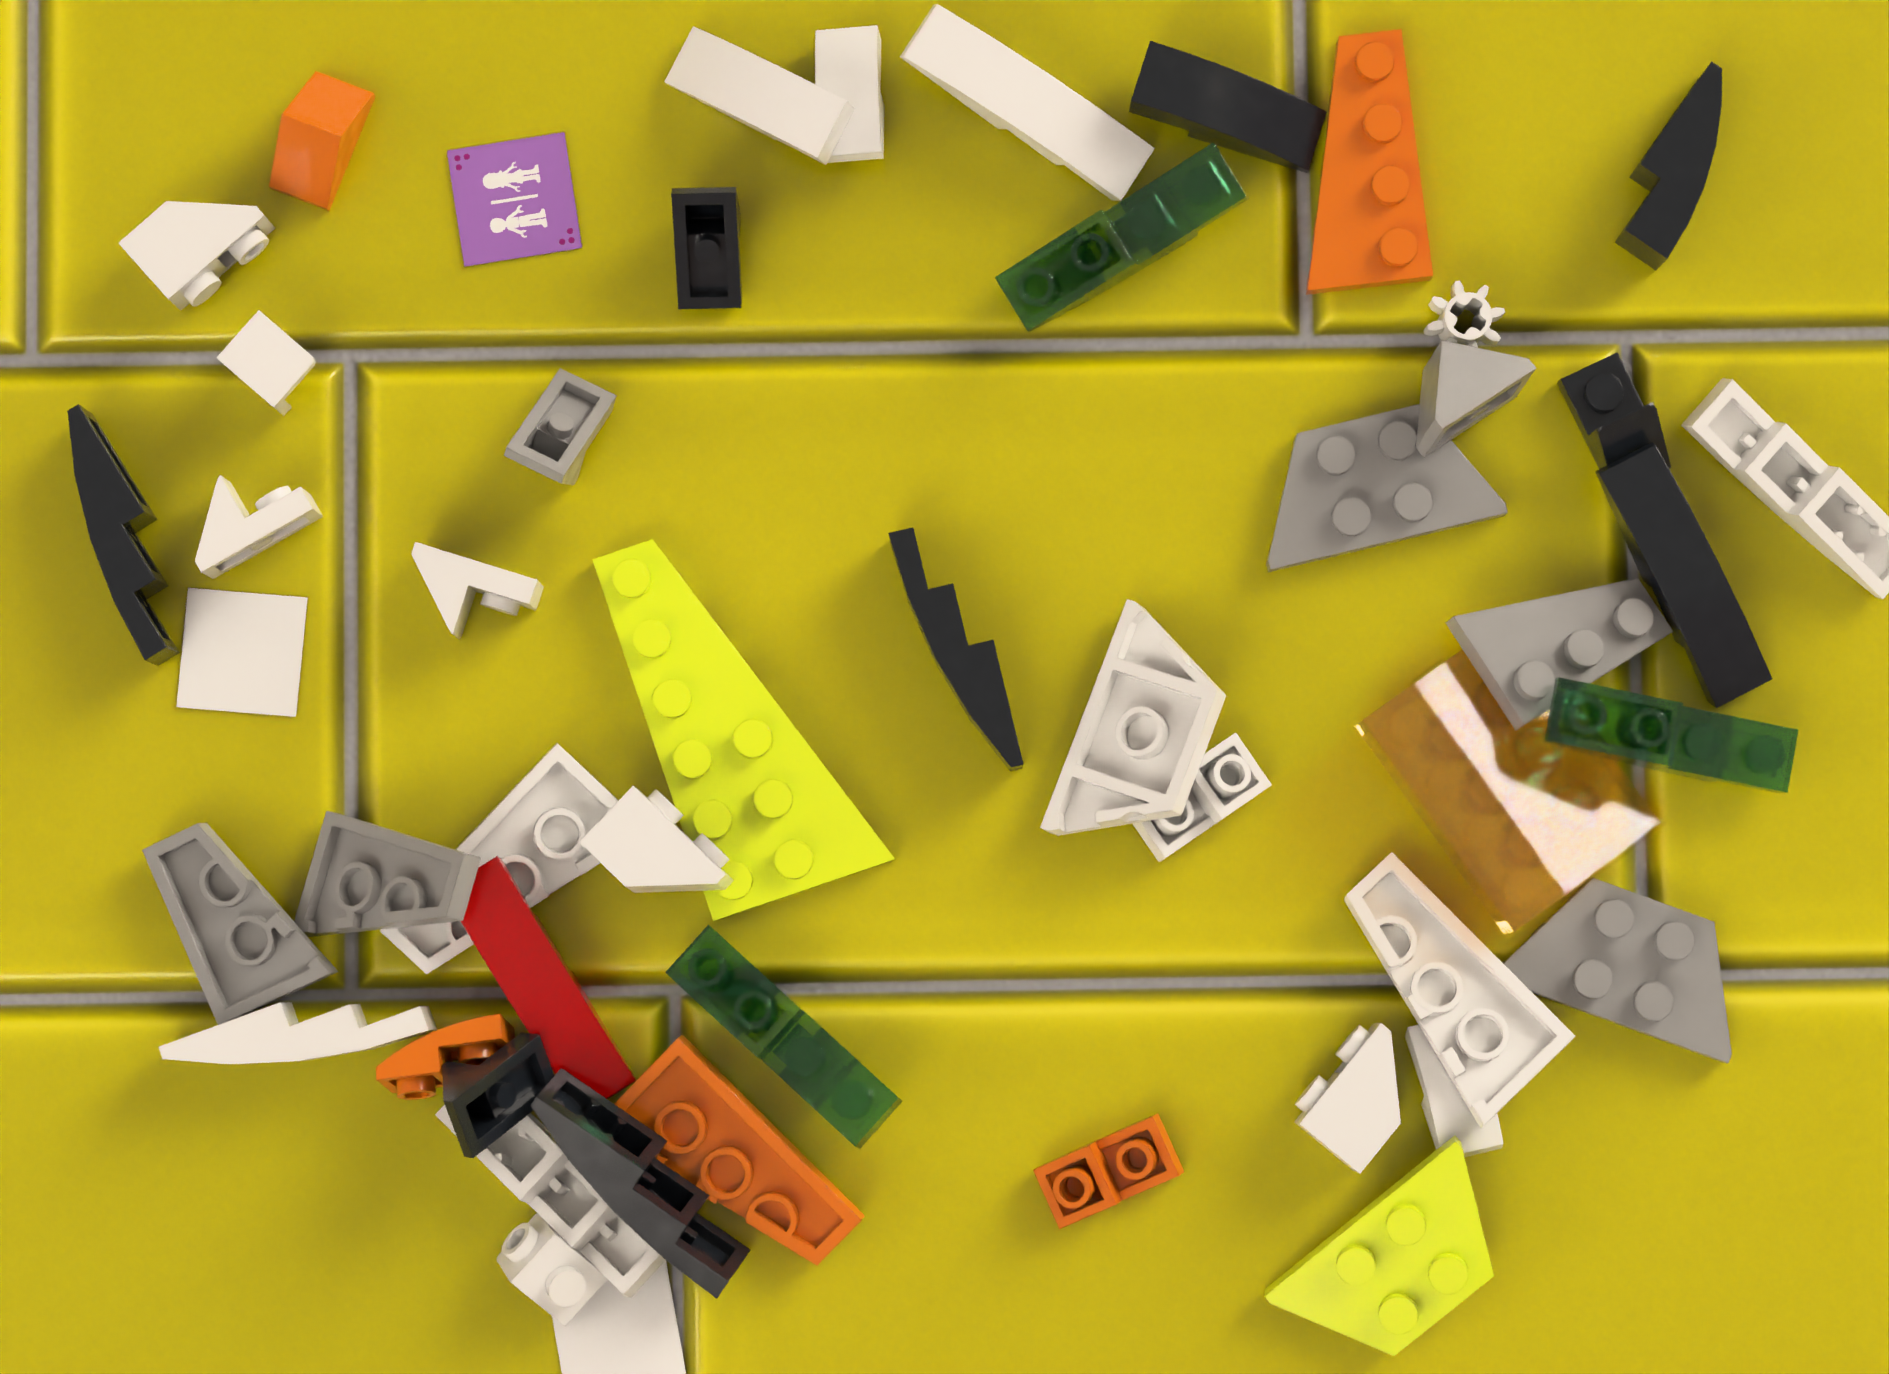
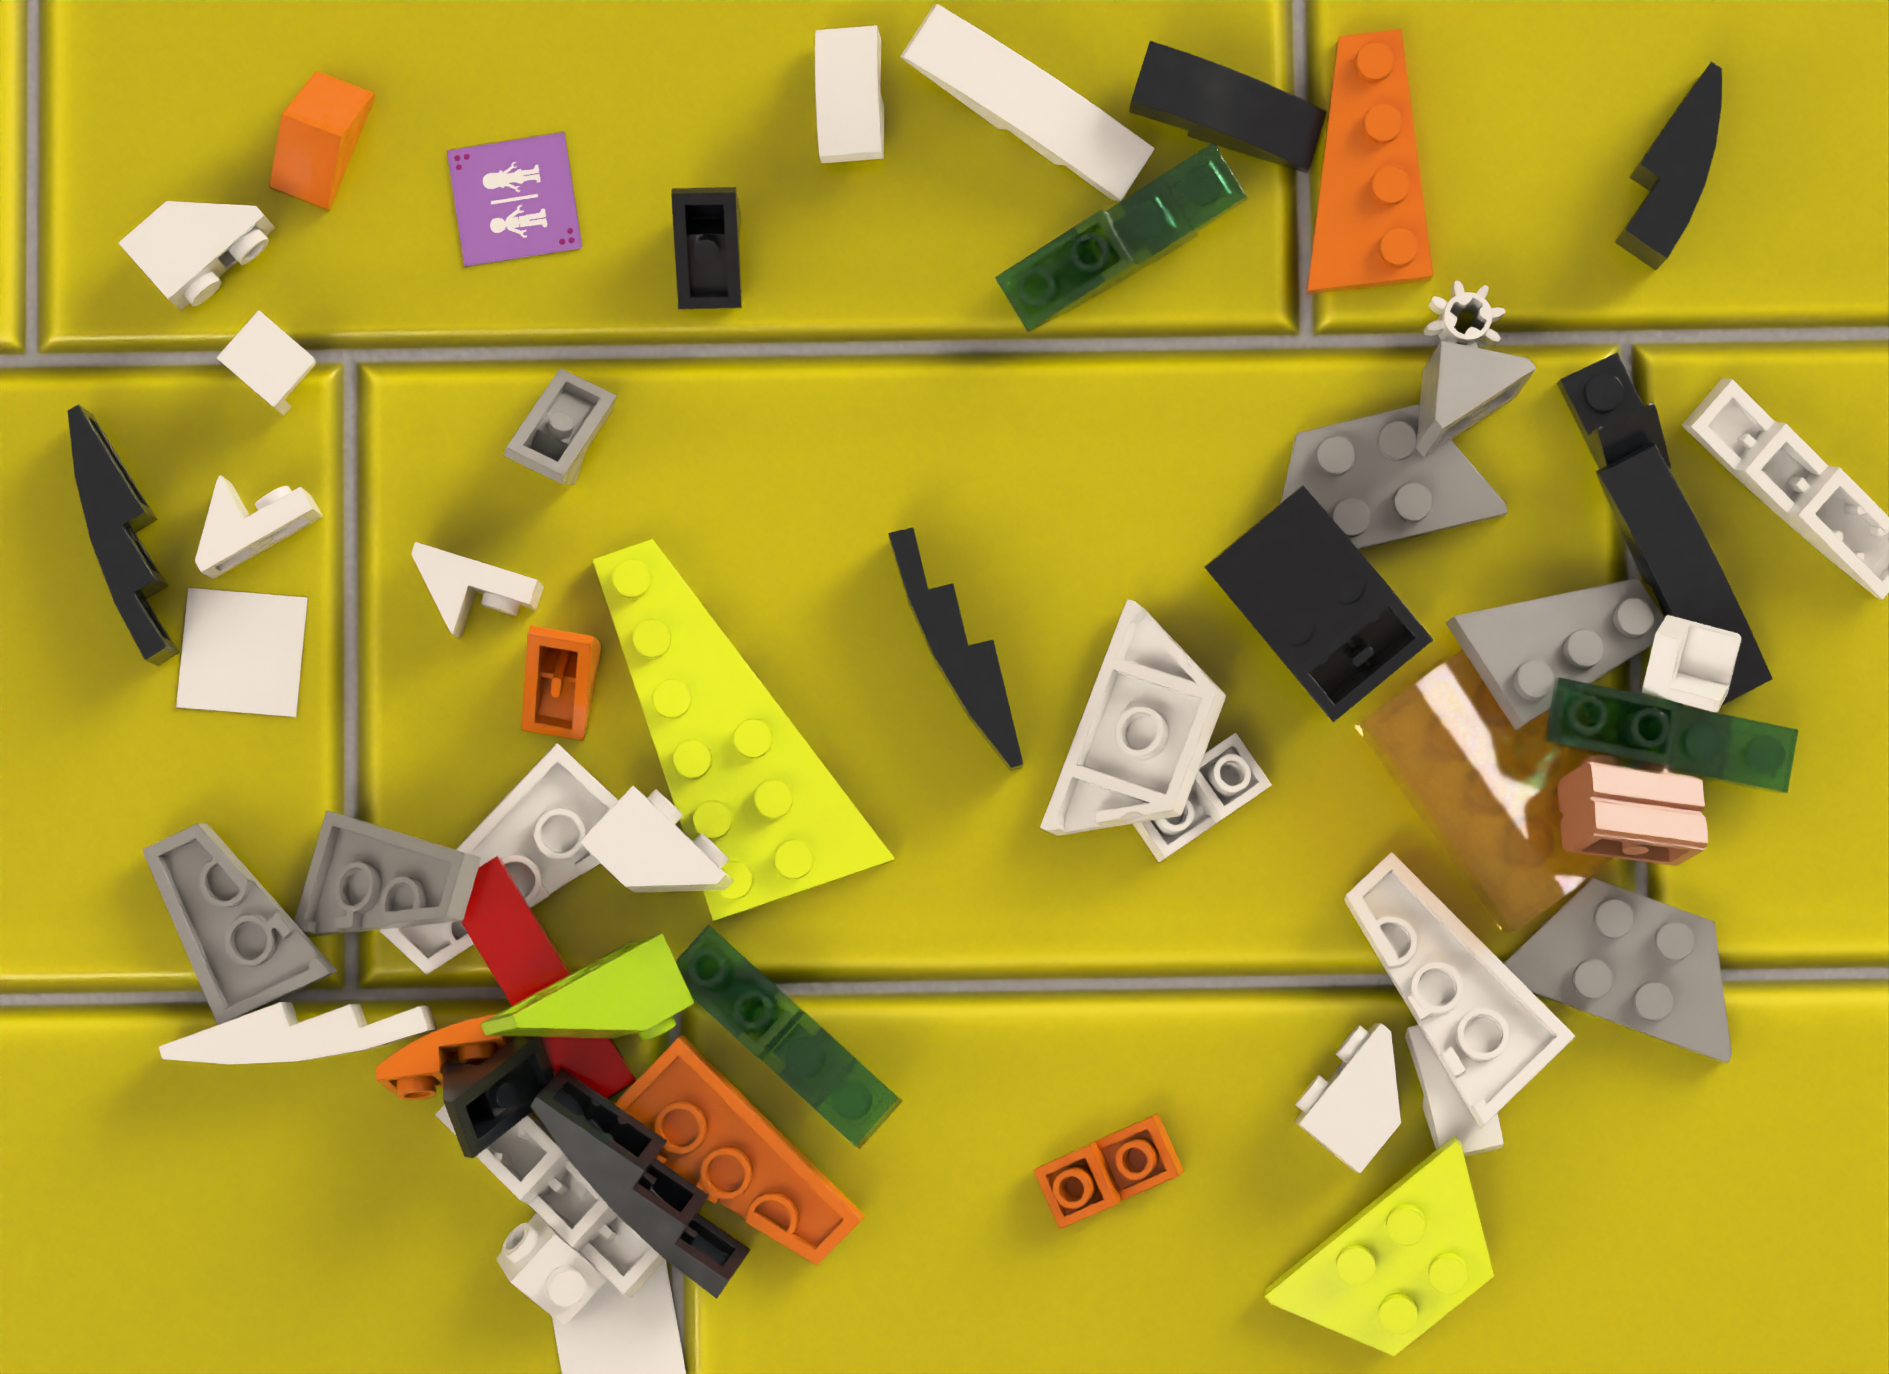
(559, 682): none -> orange slope
(612, 997): none -> lime slope
(760, 94): white slope -> none
(1318, 603): none -> black slope
(1632, 812): none -> brick
(1691, 663): none -> white panel

